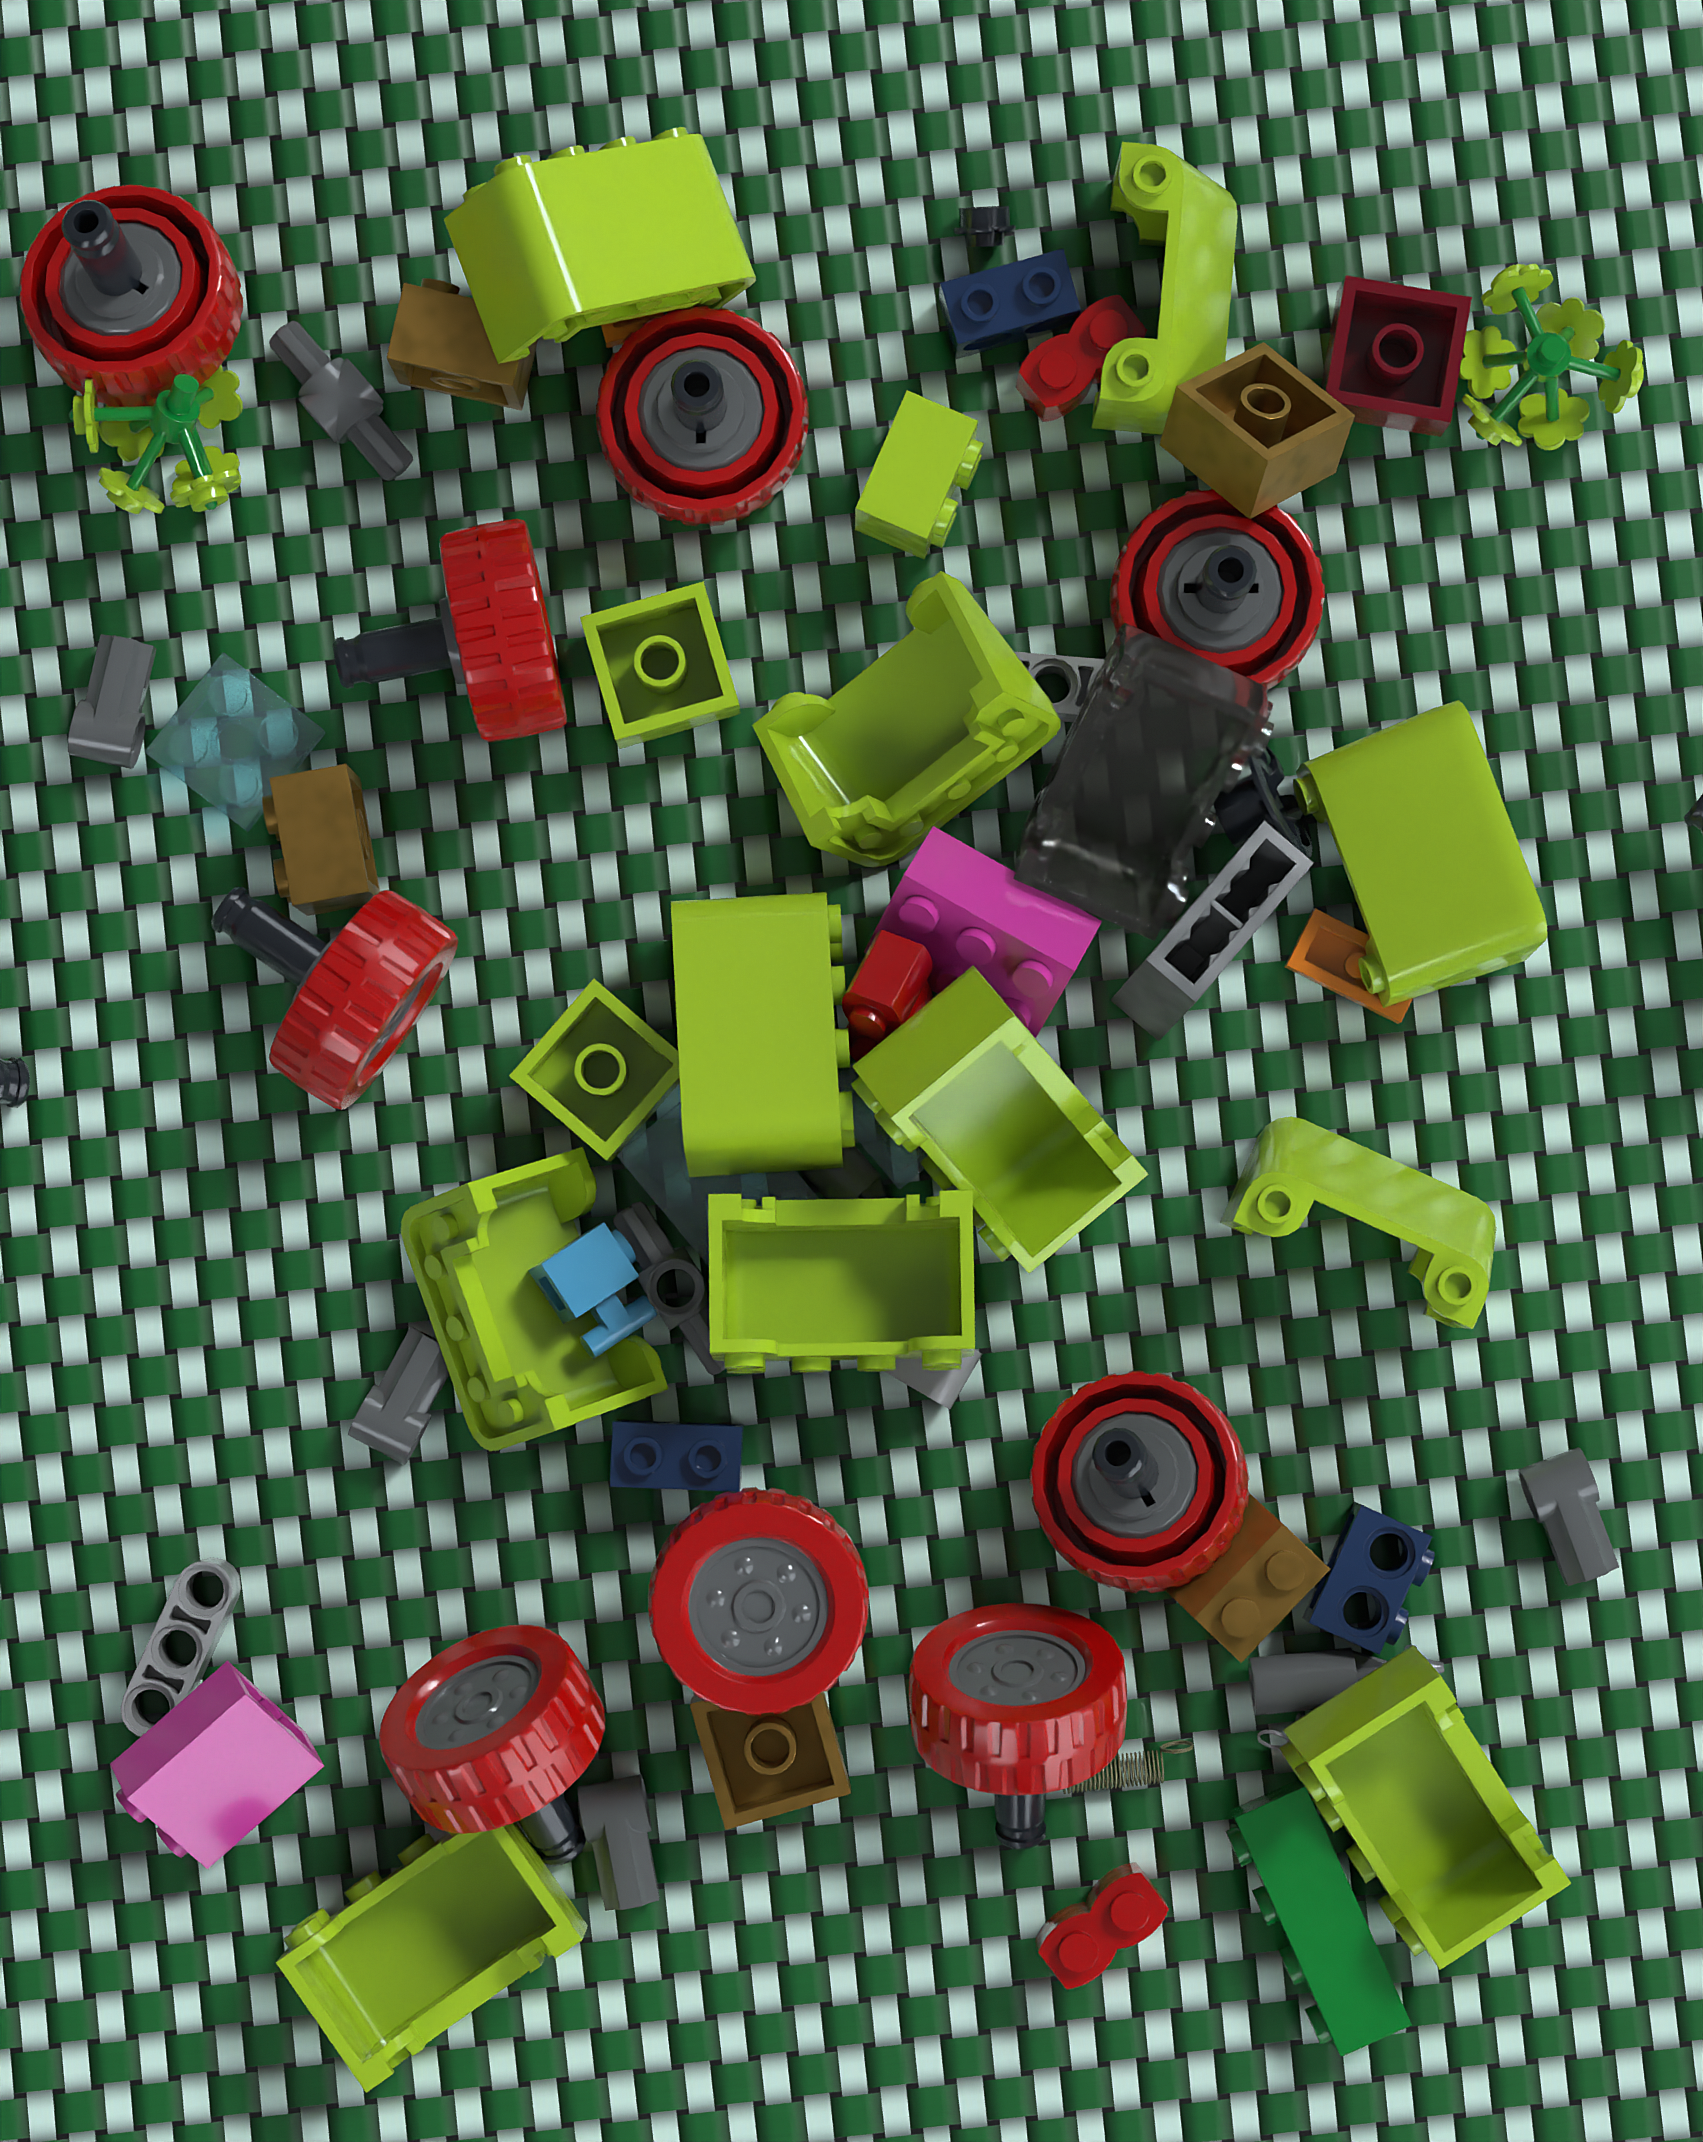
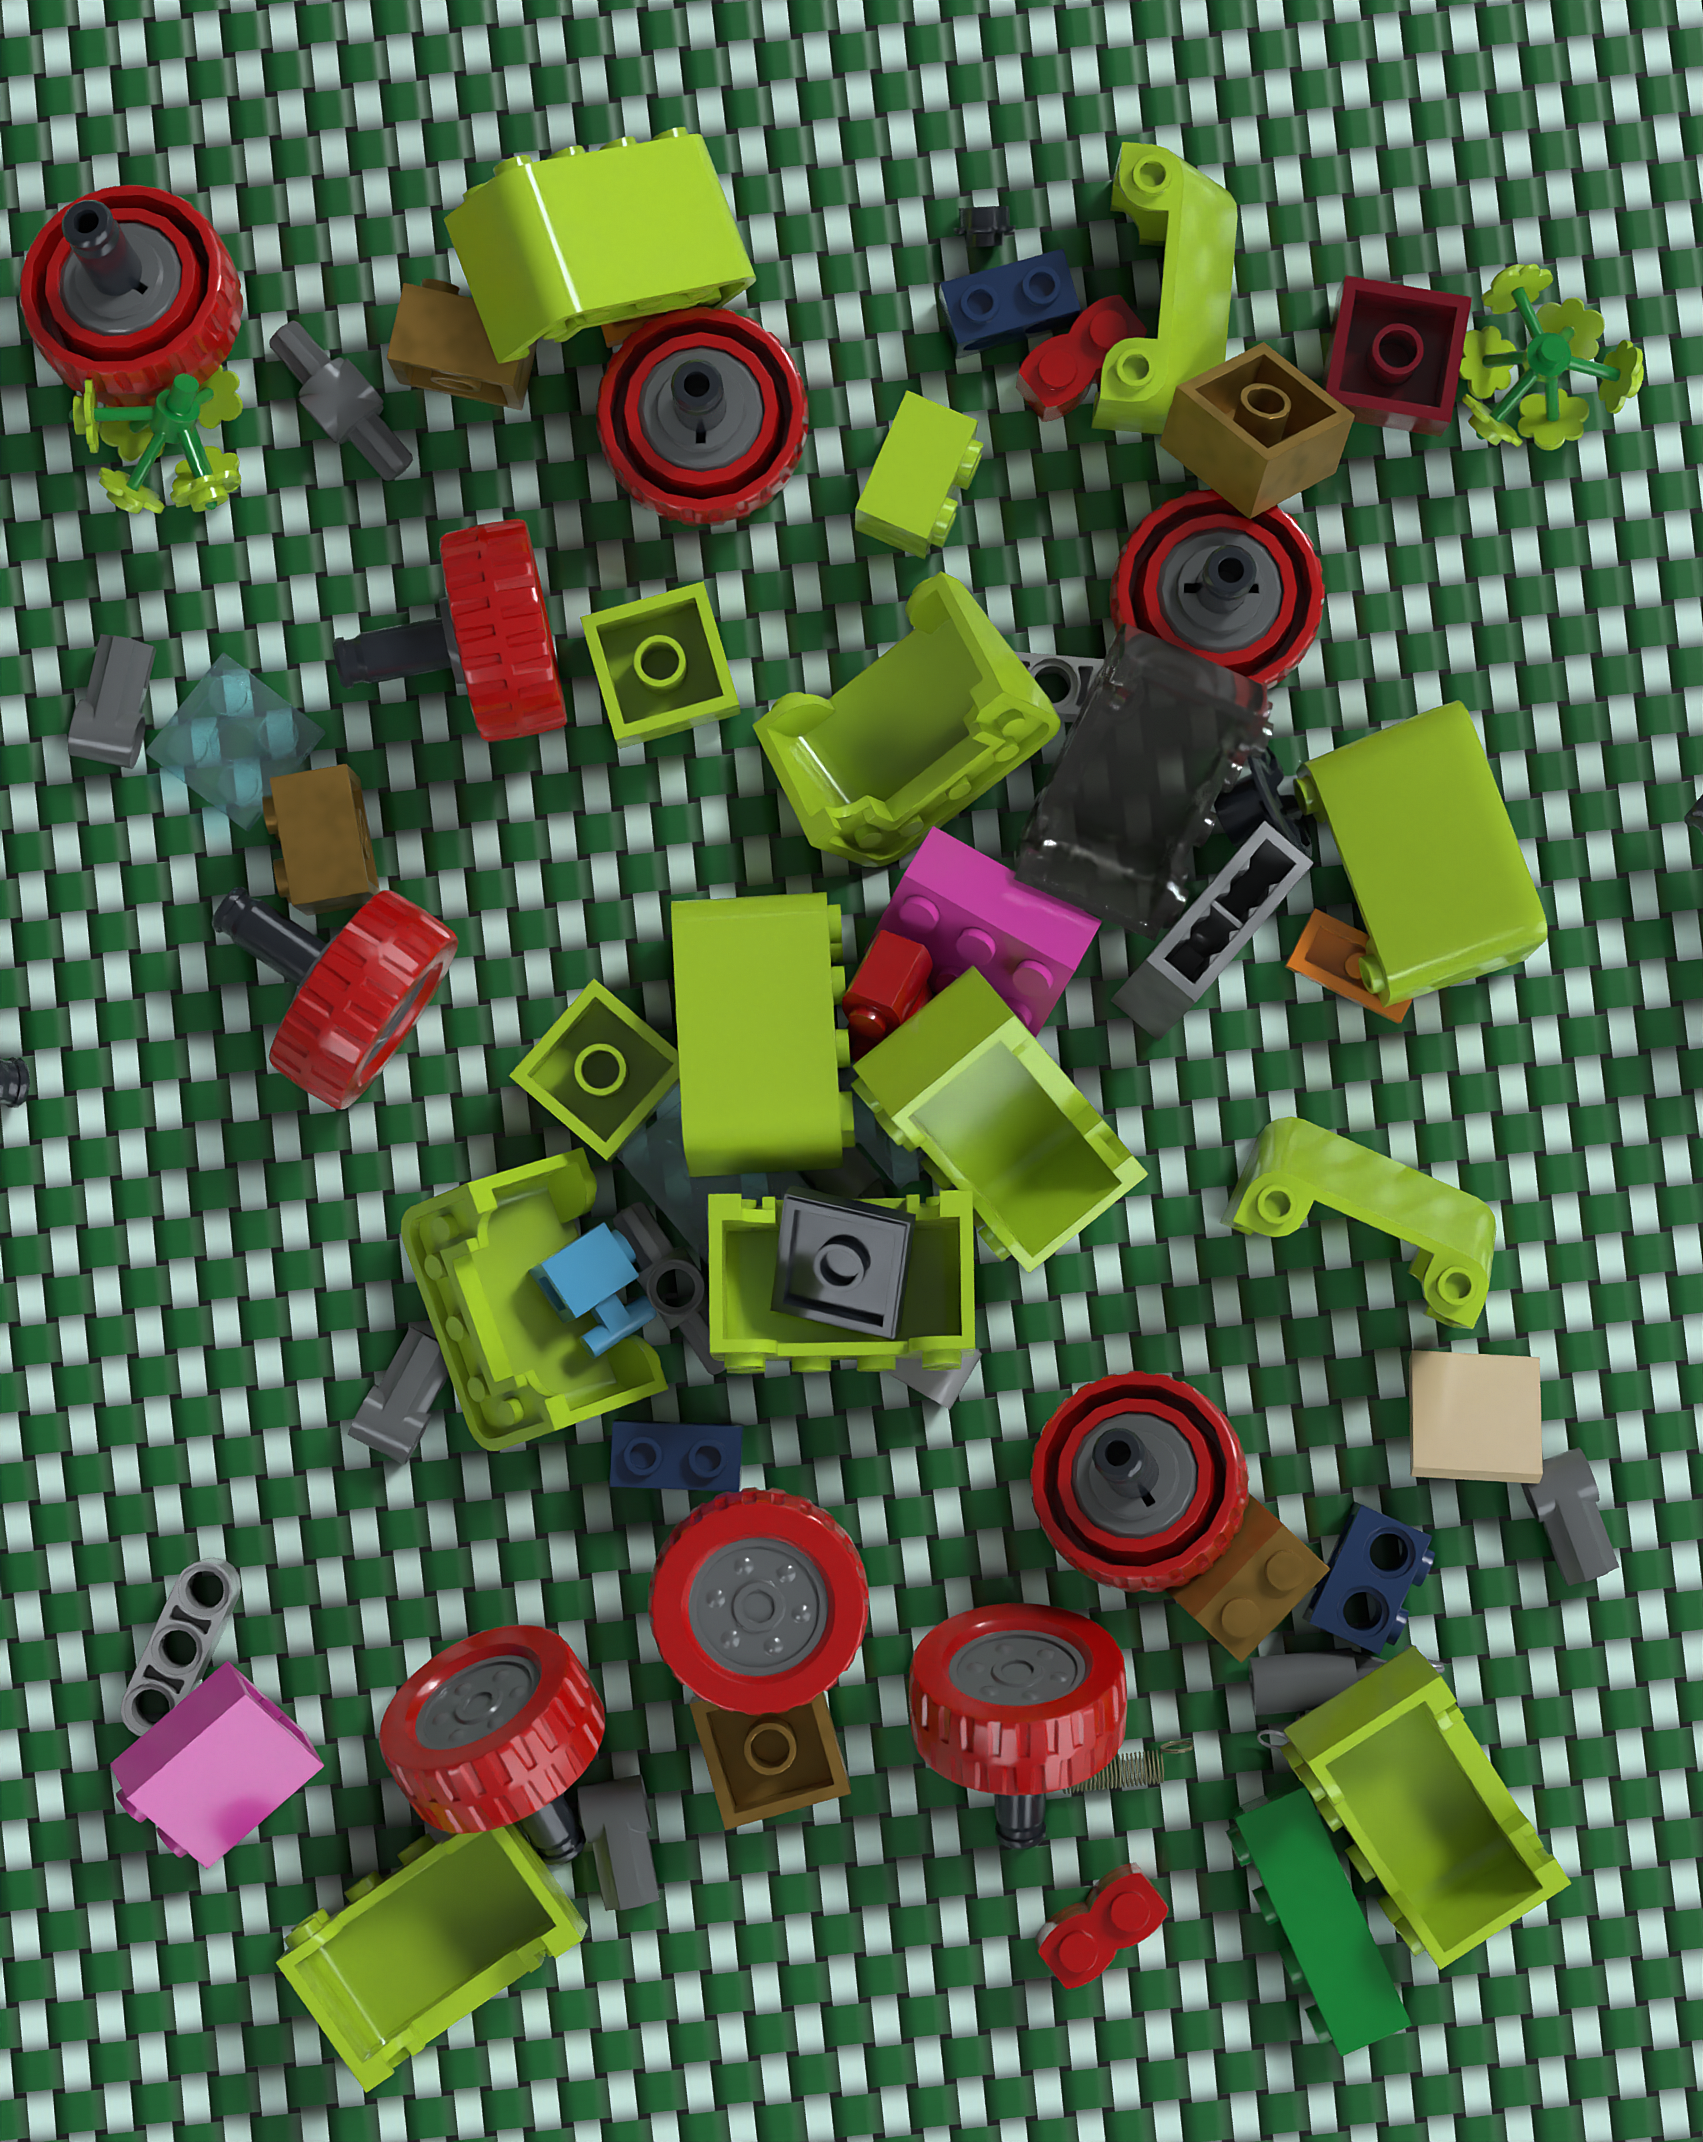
(842, 1262): none -> tile
(1475, 1417): none -> tan tile

